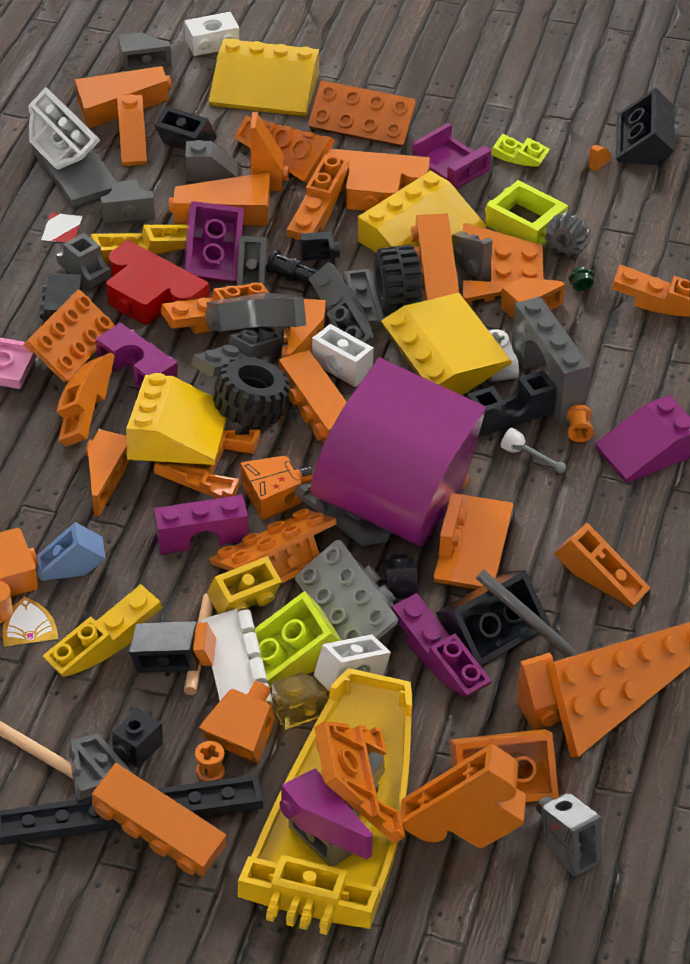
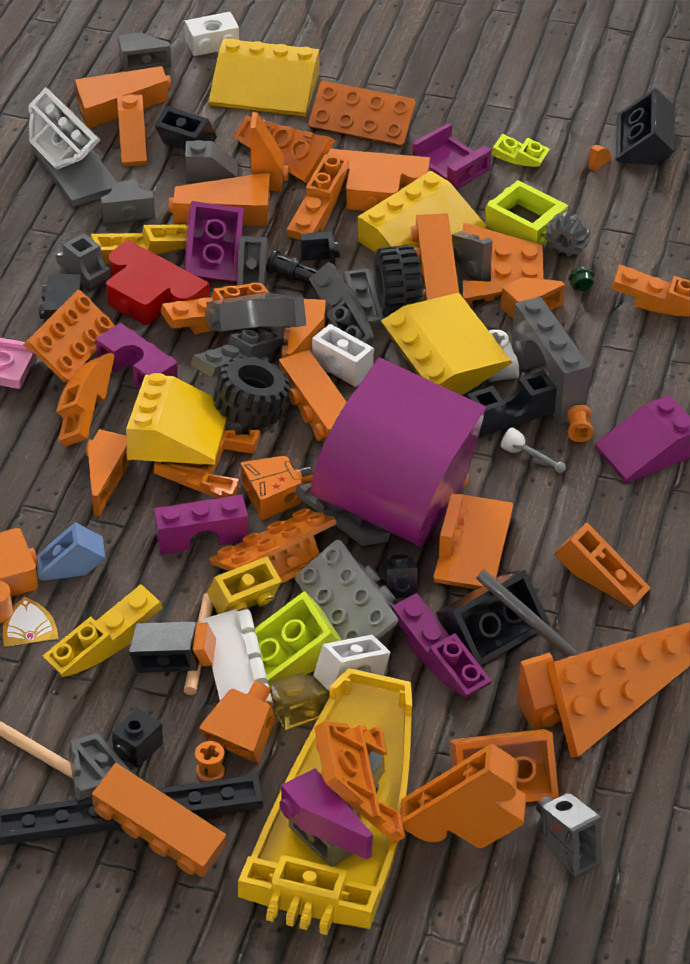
(61, 227): white sticker -> none

